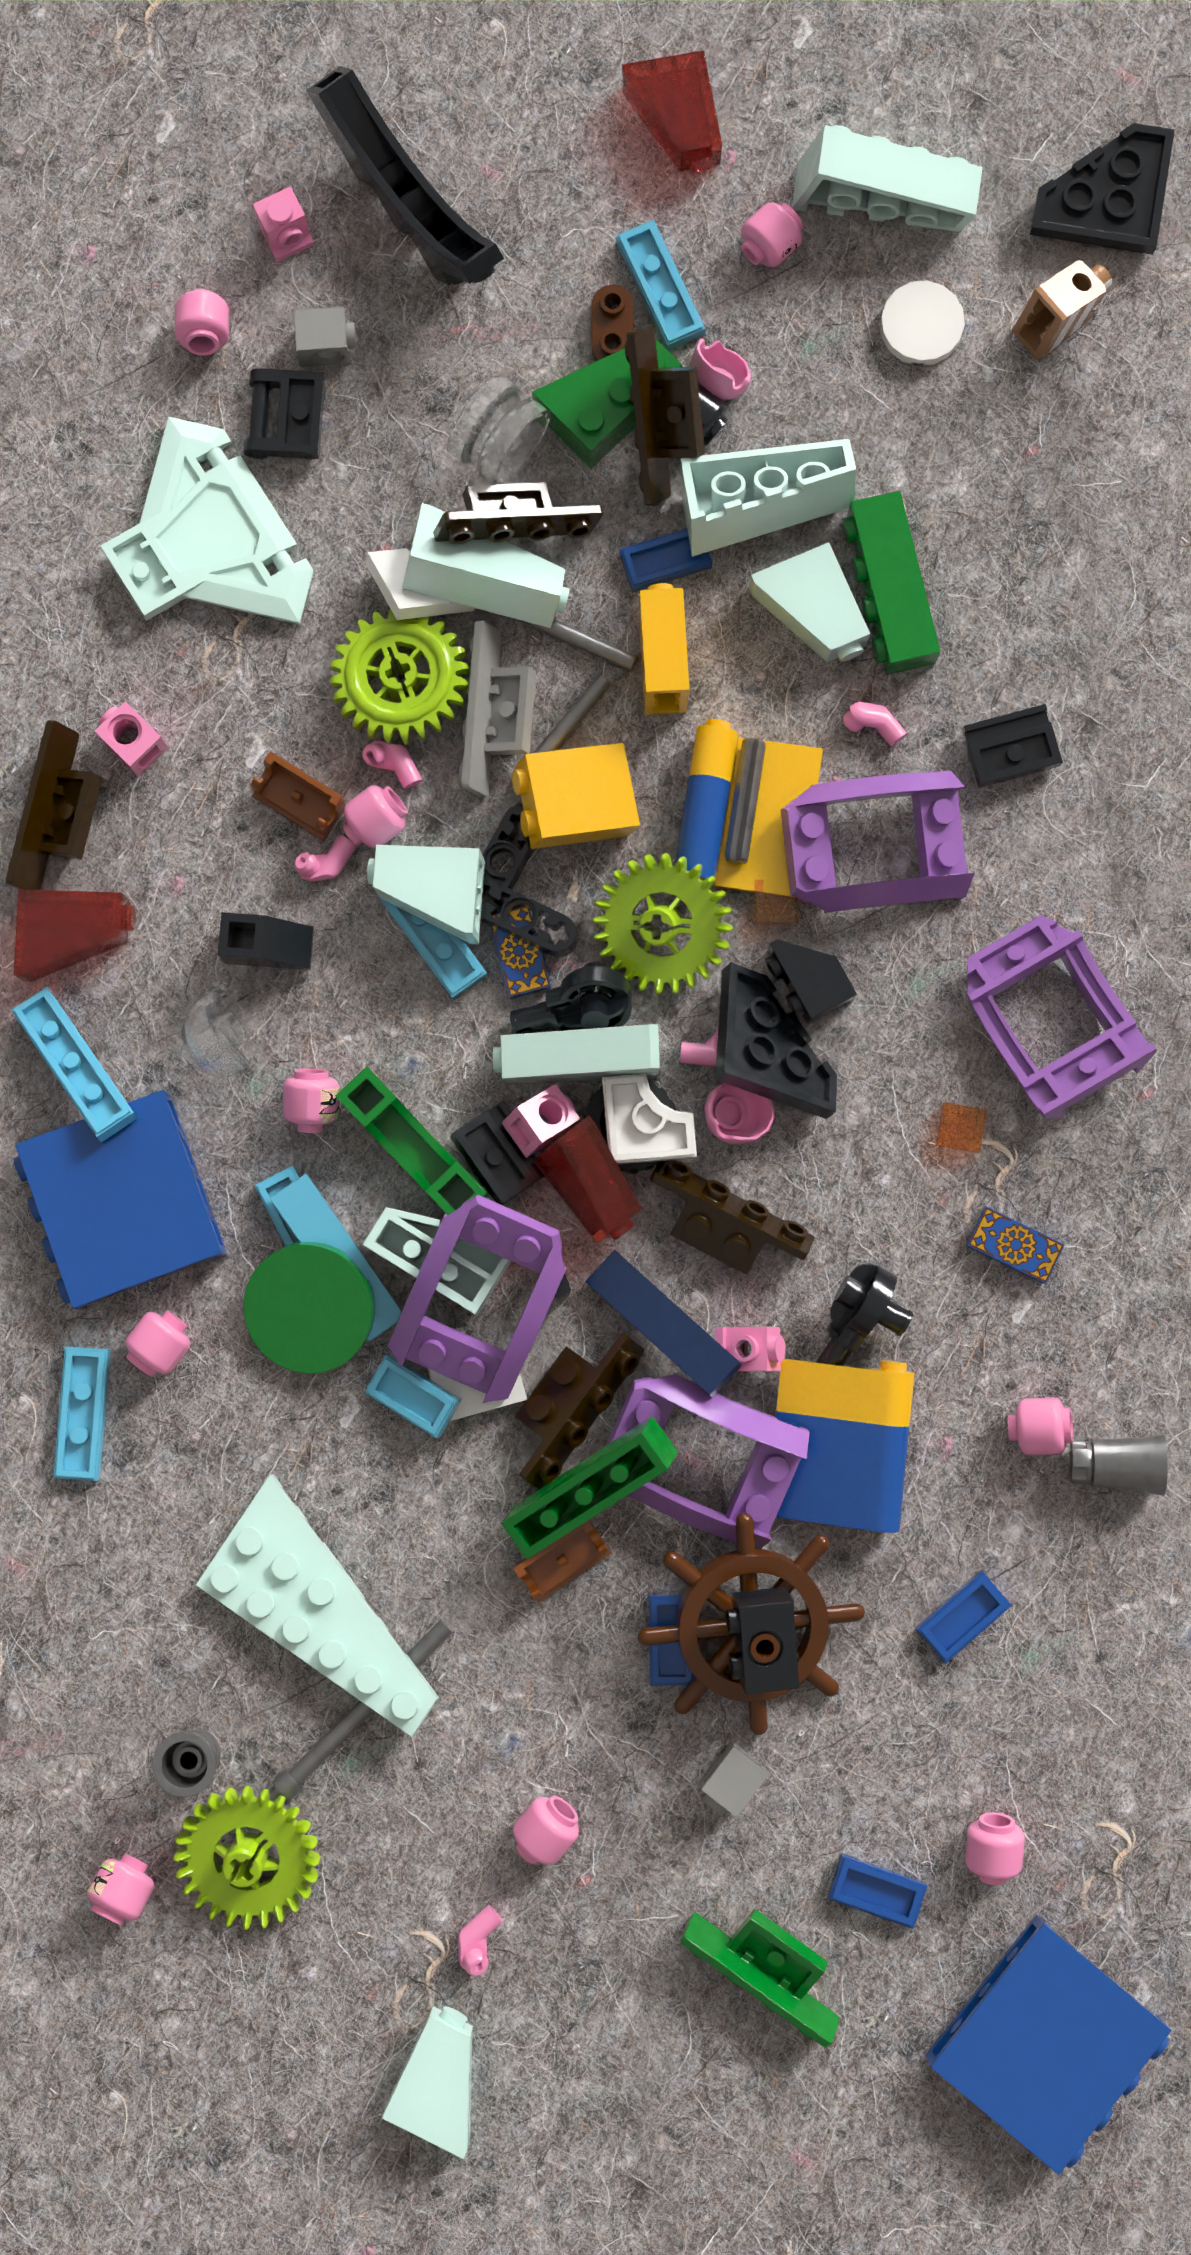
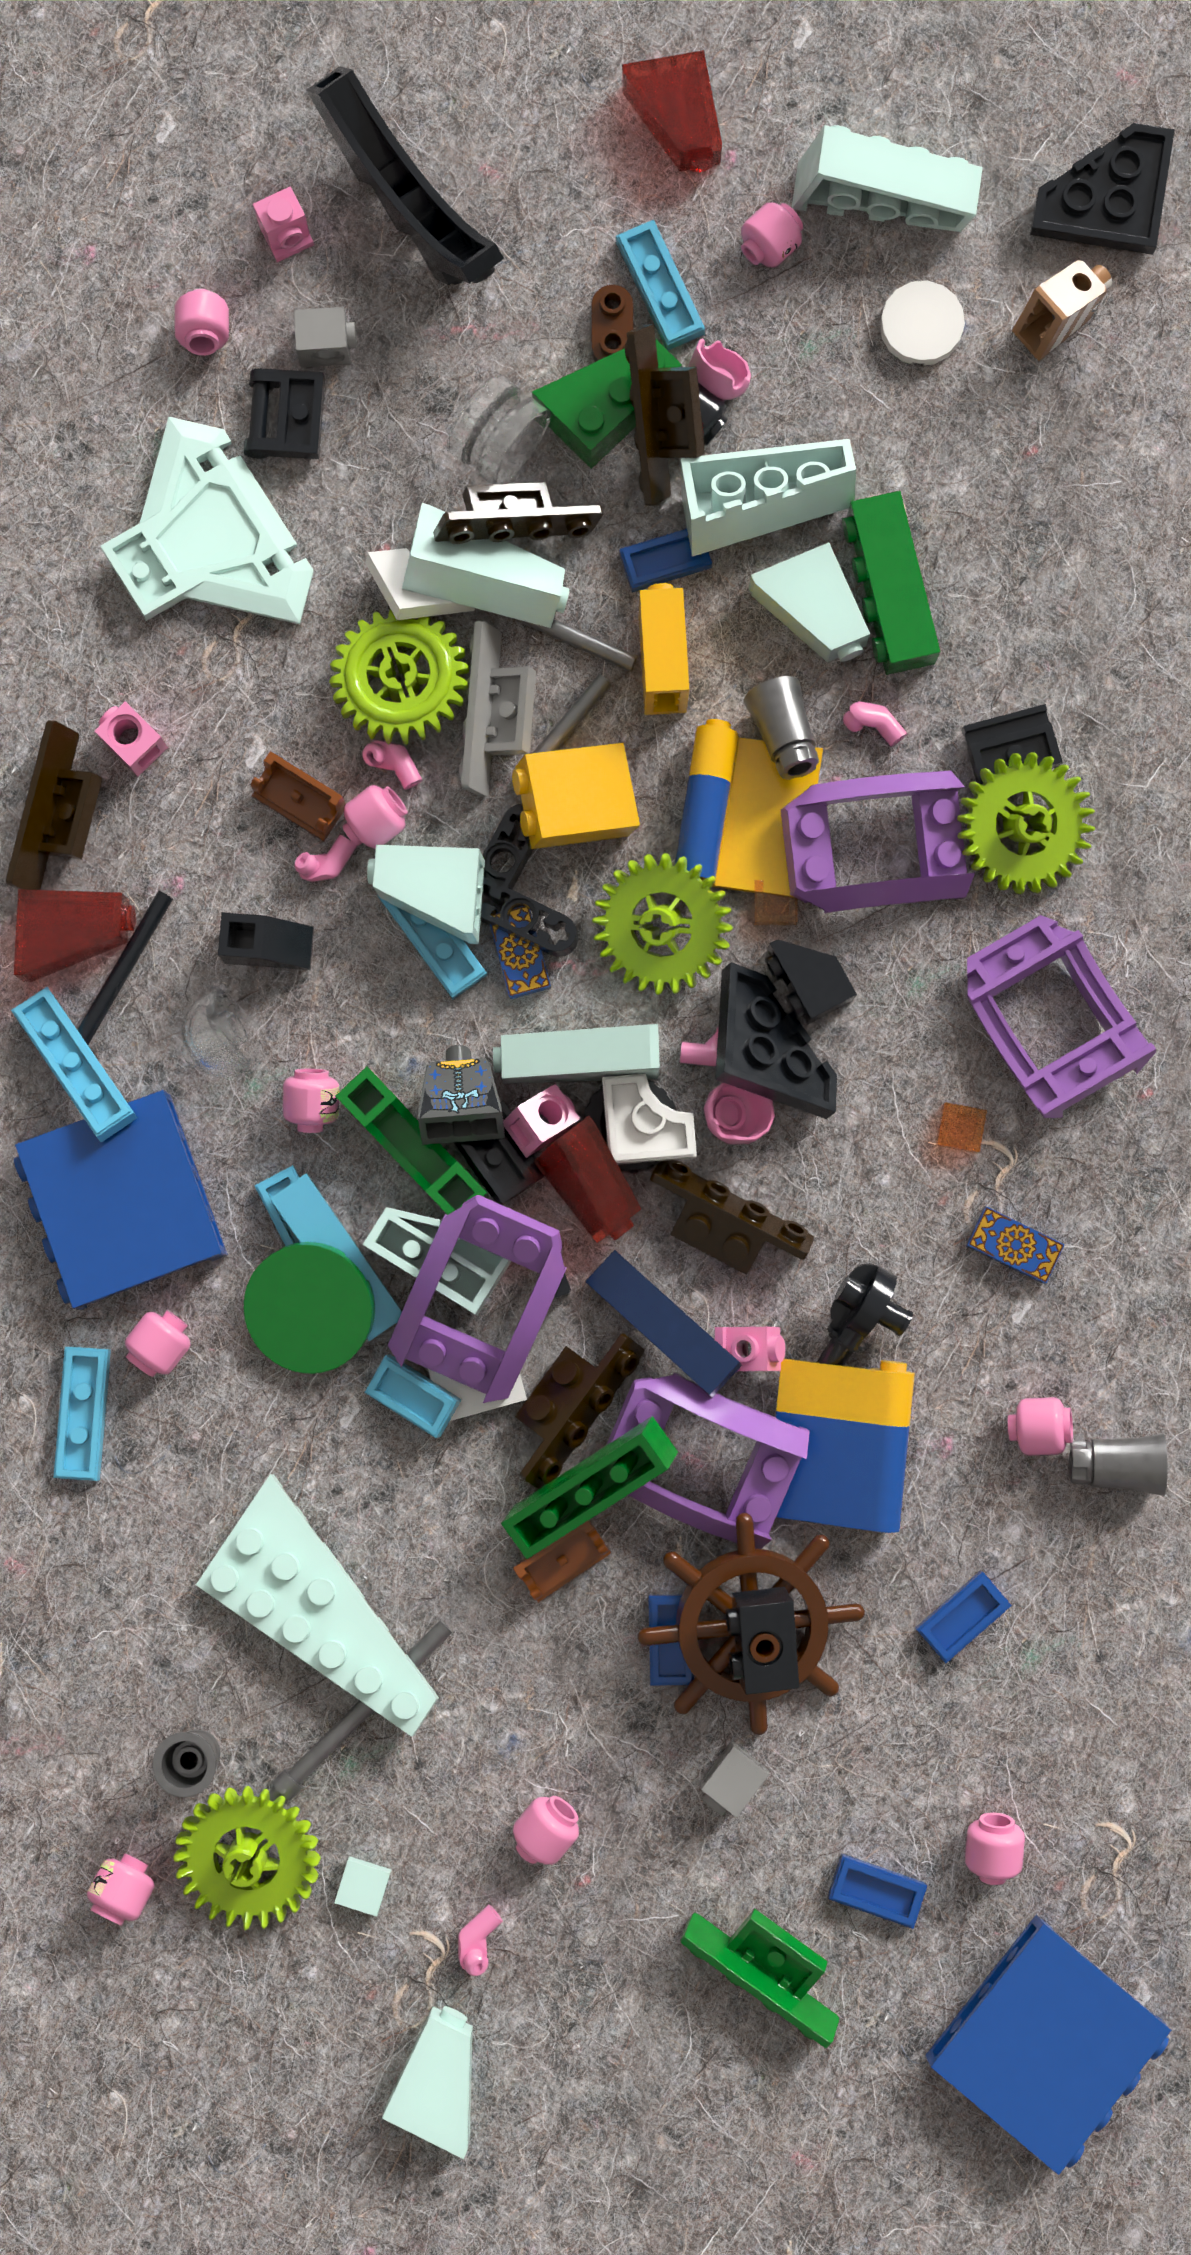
(124, 966): none -> black bar
(362, 1886): none -> light aqua tile
(459, 1100): none -> dark grey torso
(569, 1010): black pin -> none
(745, 800): flat silver axle -> none
(784, 726): none -> flat silver plant
(1057, 846): none -> lime gear

